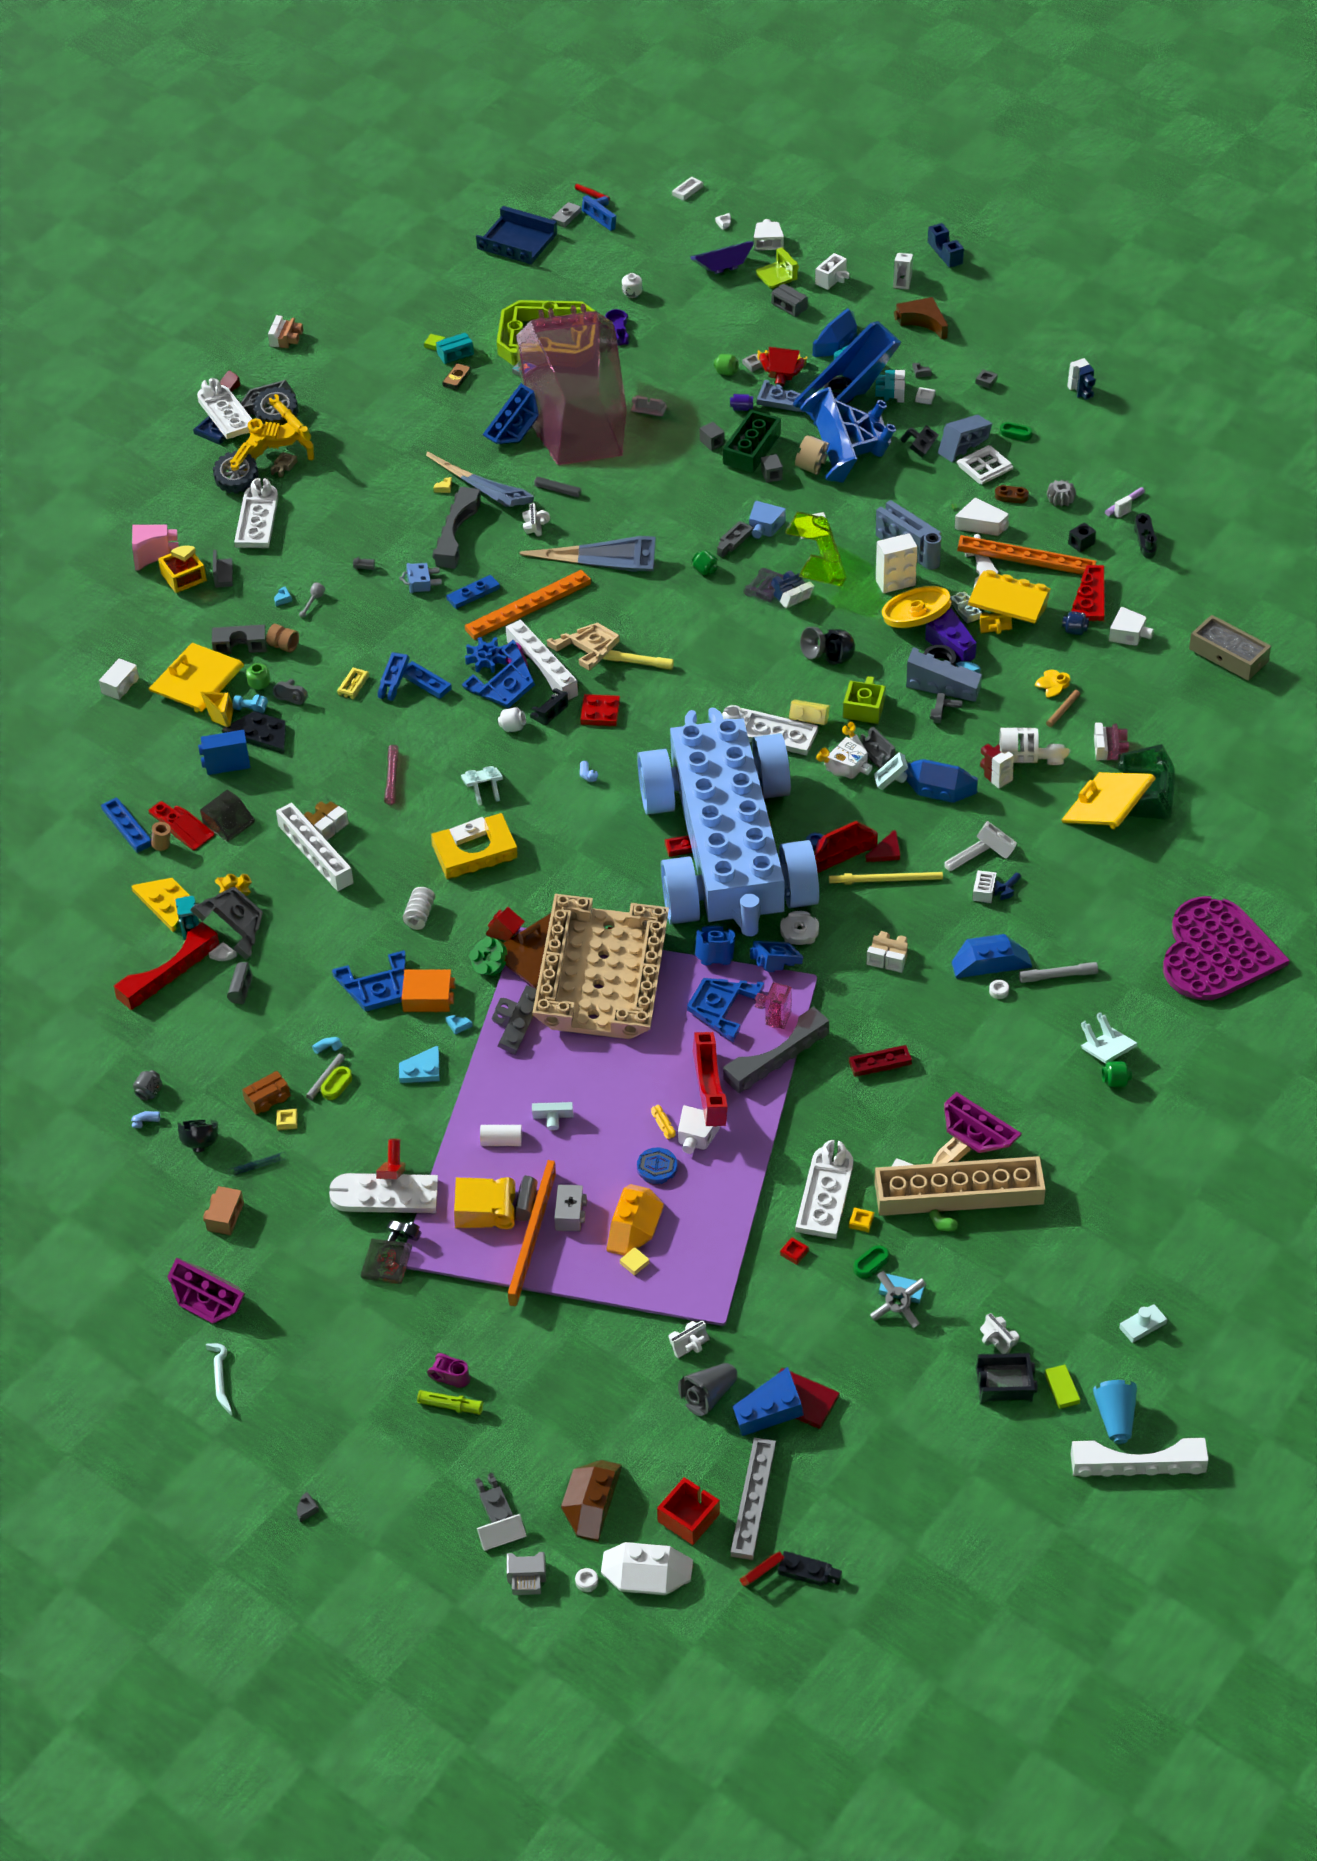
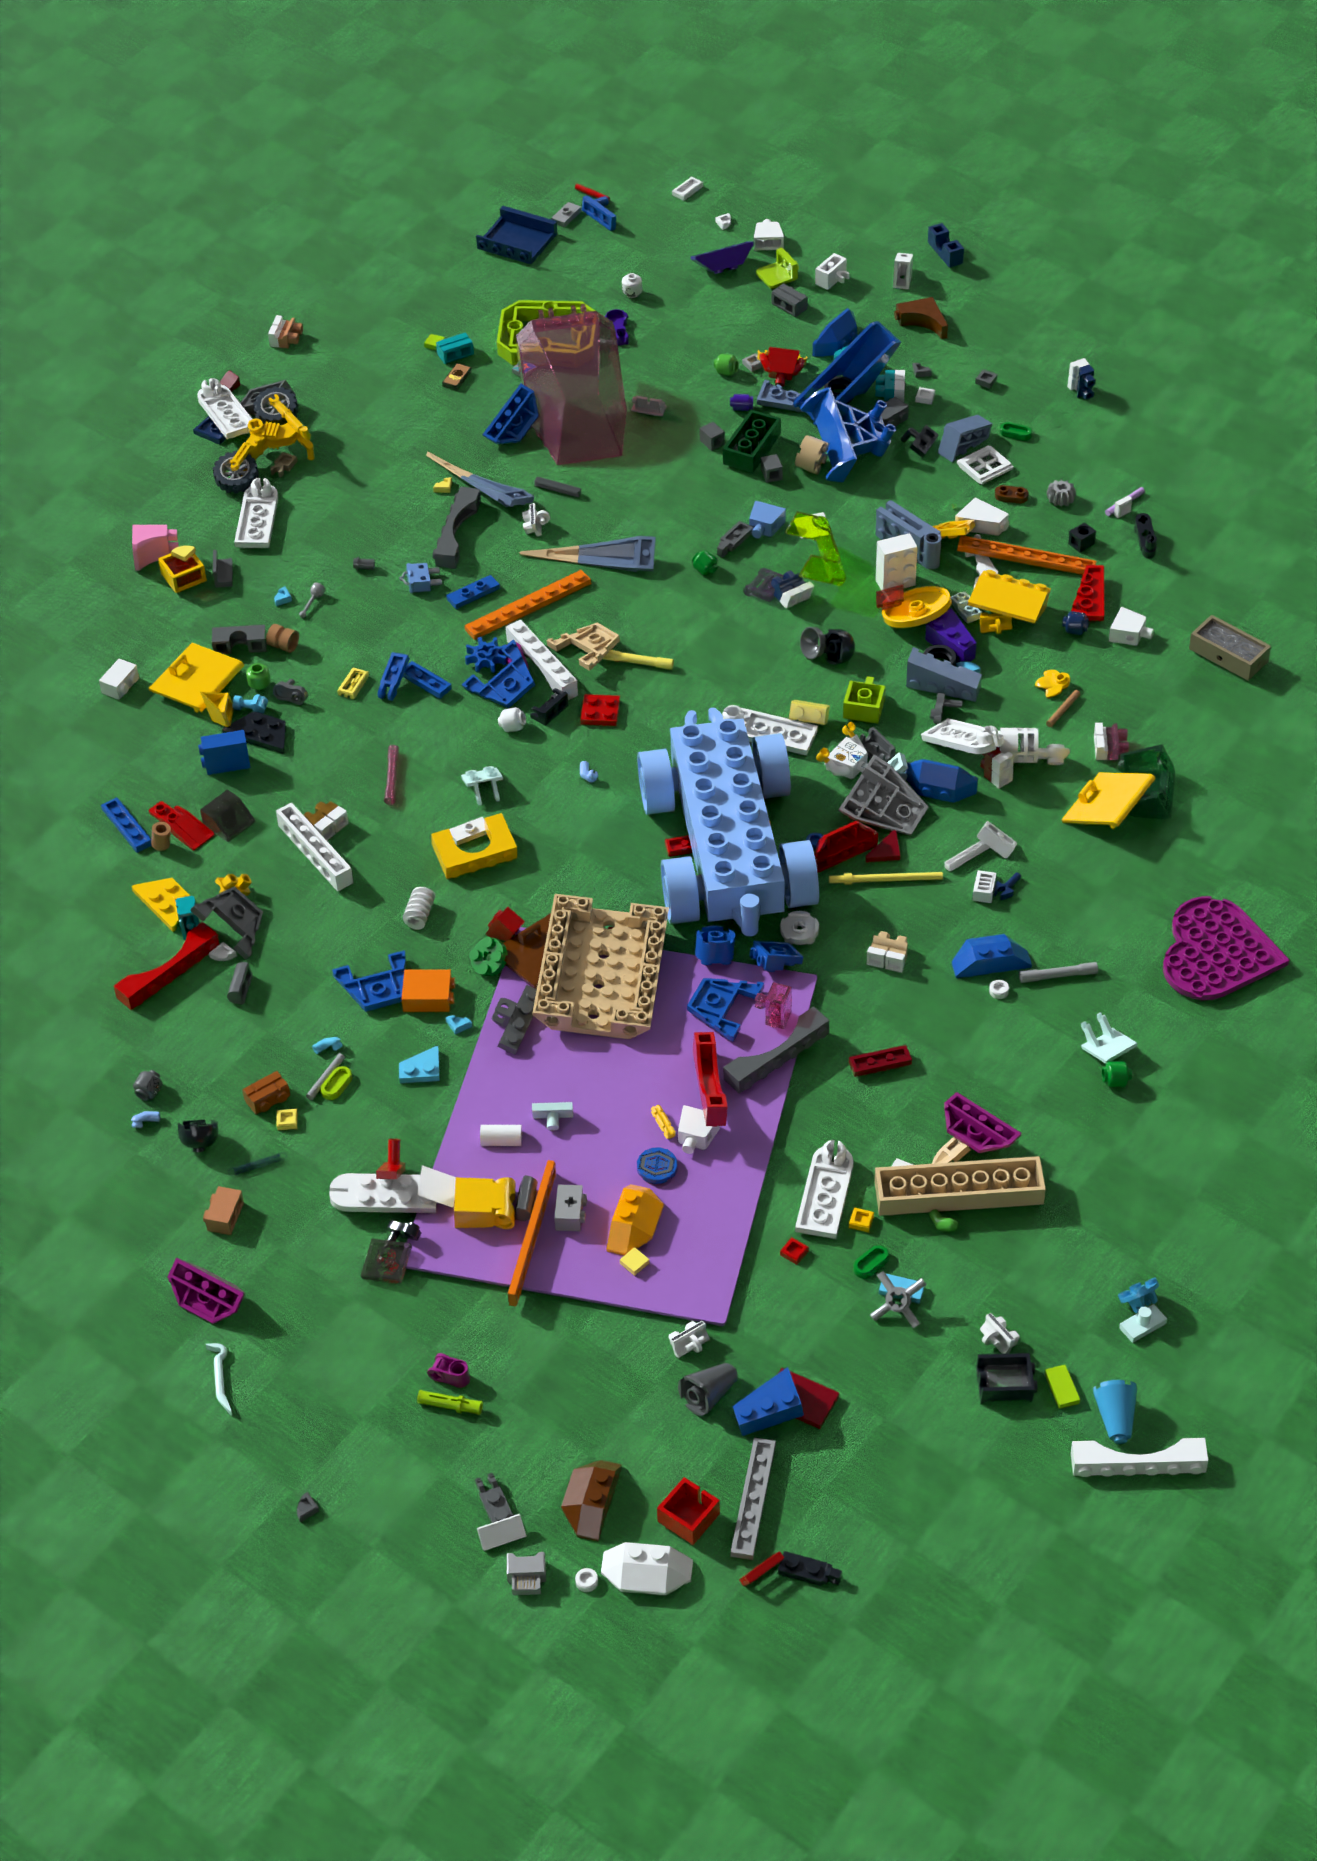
(437, 1186): none -> white sticker
(884, 799): none -> light grey wedge
(890, 597): none -> clear red piece
(895, 412): none -> dark grey brick
(955, 528): none -> yellow wing
(964, 736): none -> white plate
(1139, 1294): none -> dark azure plate

